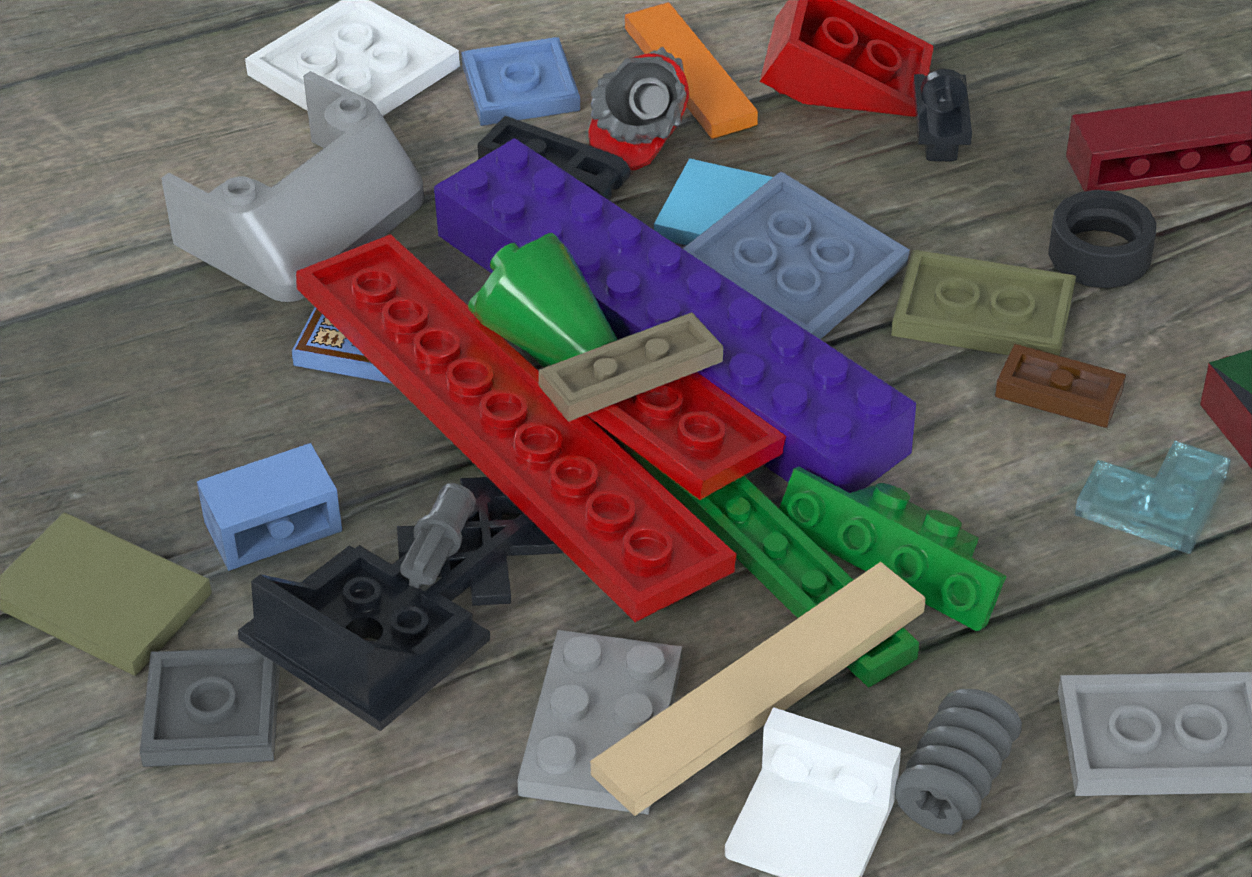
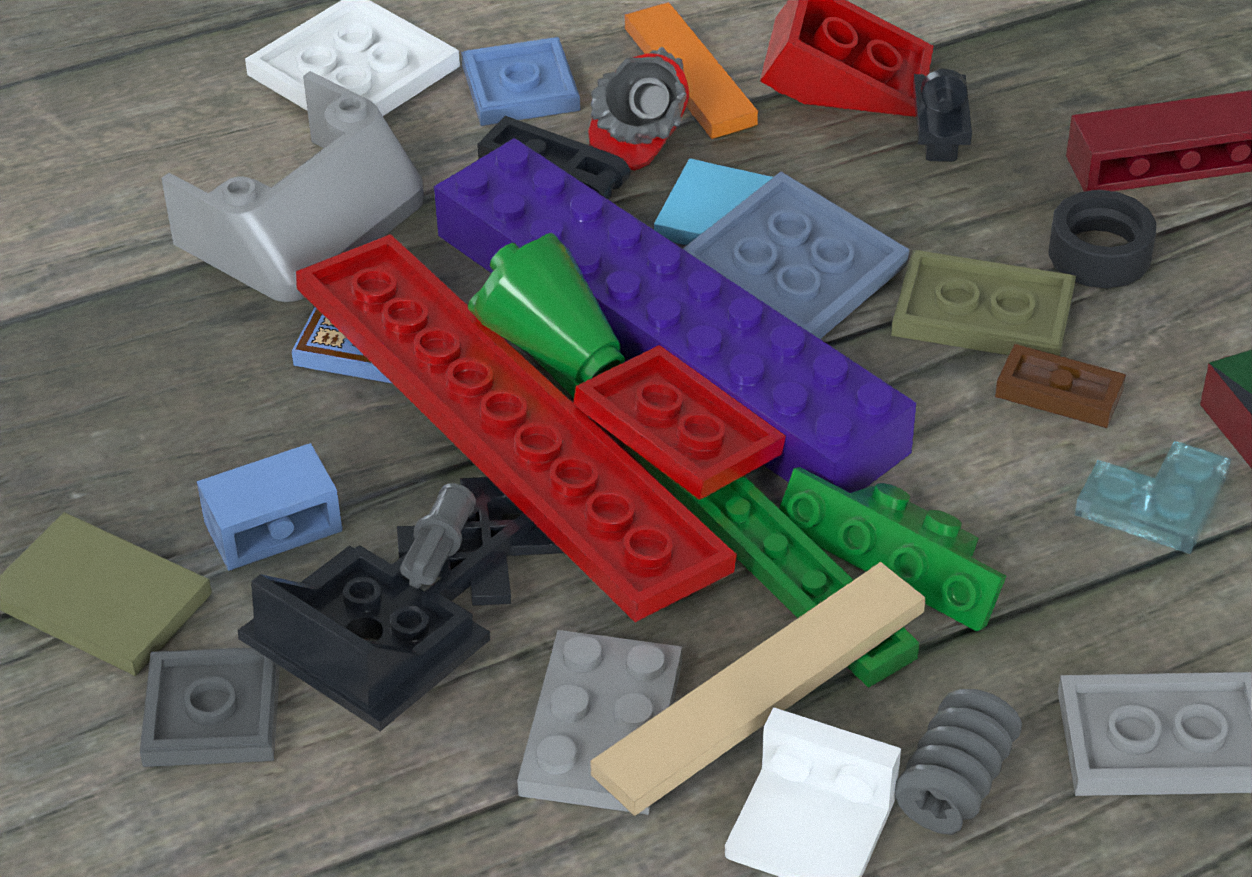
(630, 366): dark tan tile -> none

